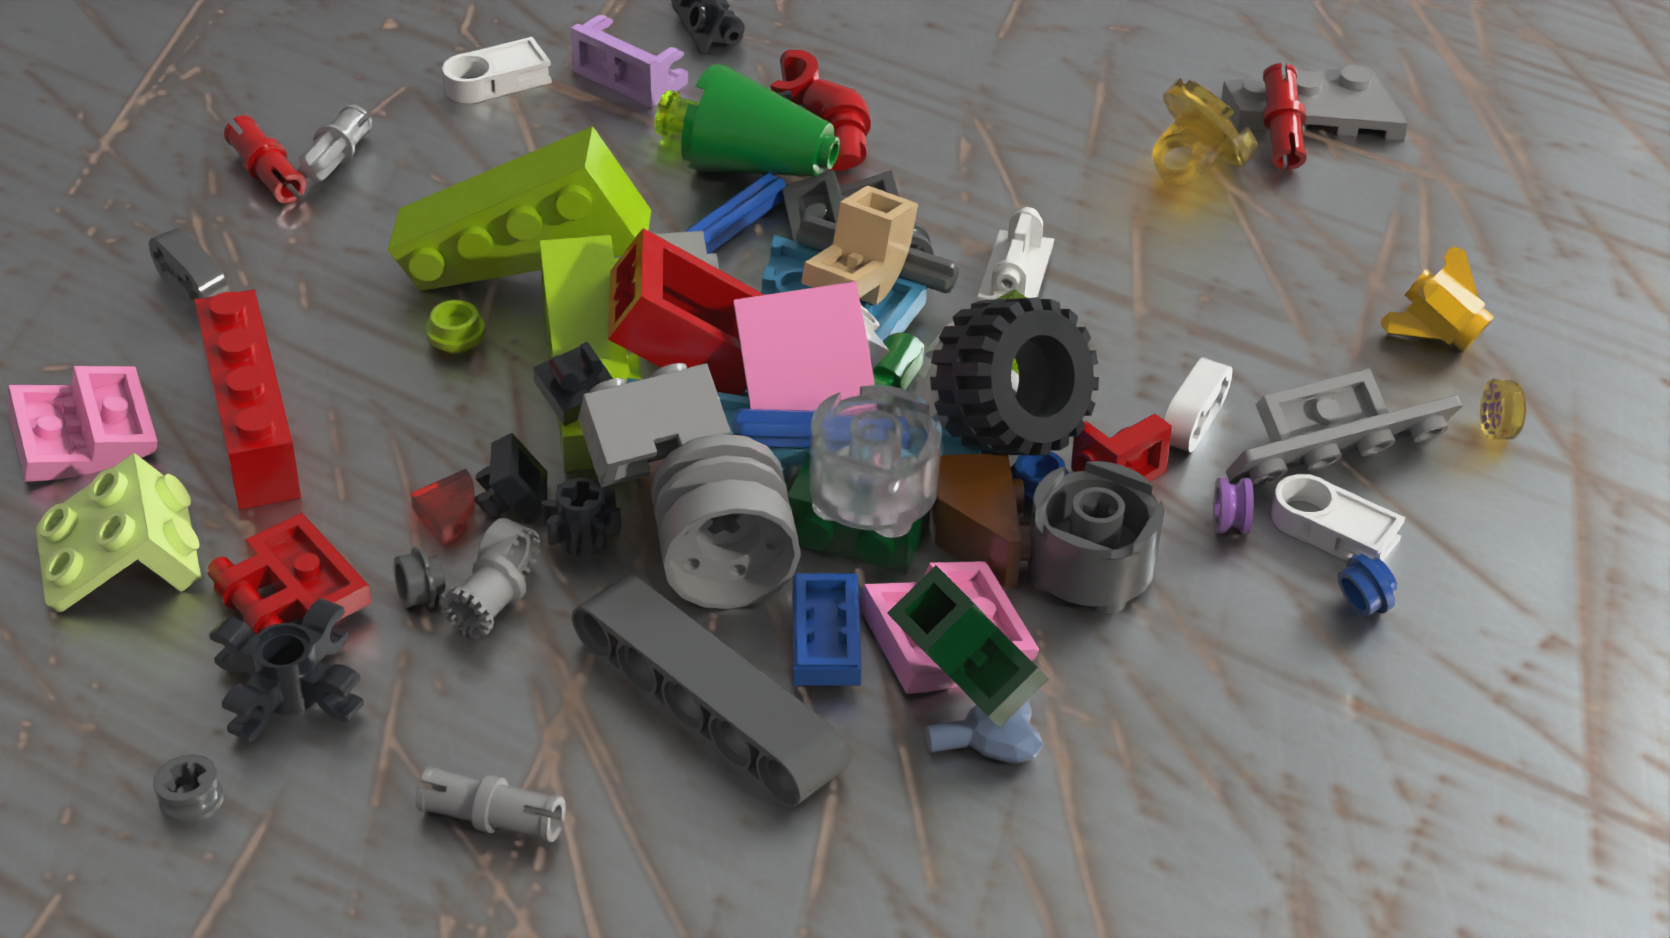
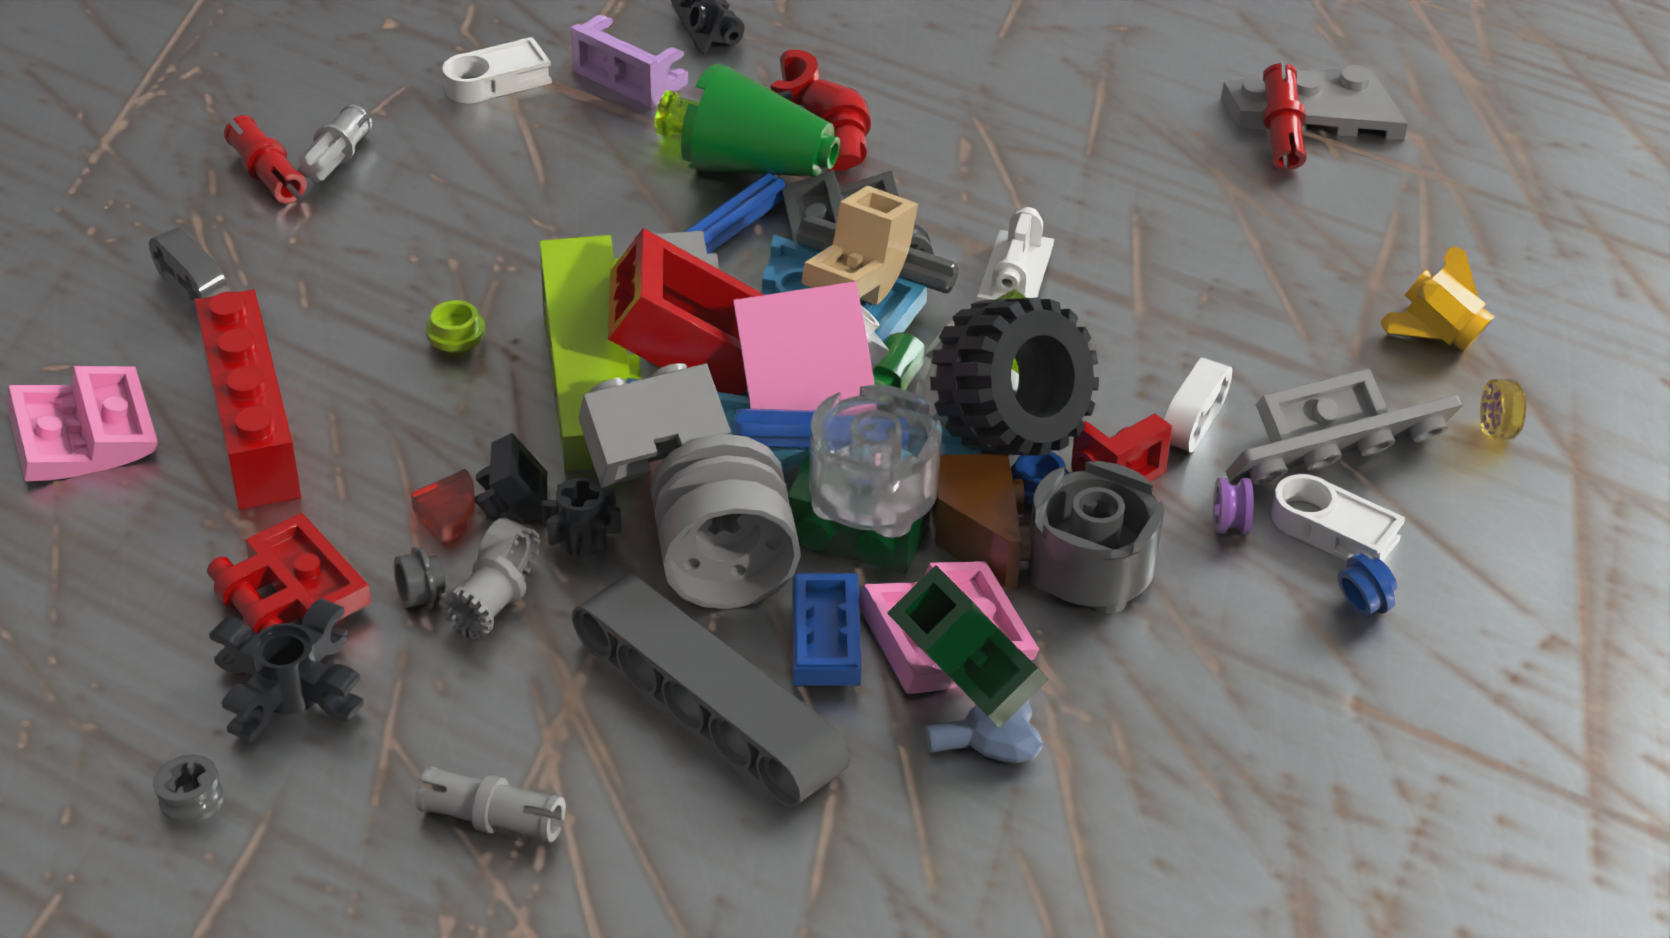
(110, 524): yellowish green bracket -> none
(497, 217): lime wedge -> none
(567, 378): black tile -> none
(1203, 128): clear yellow tile -> none

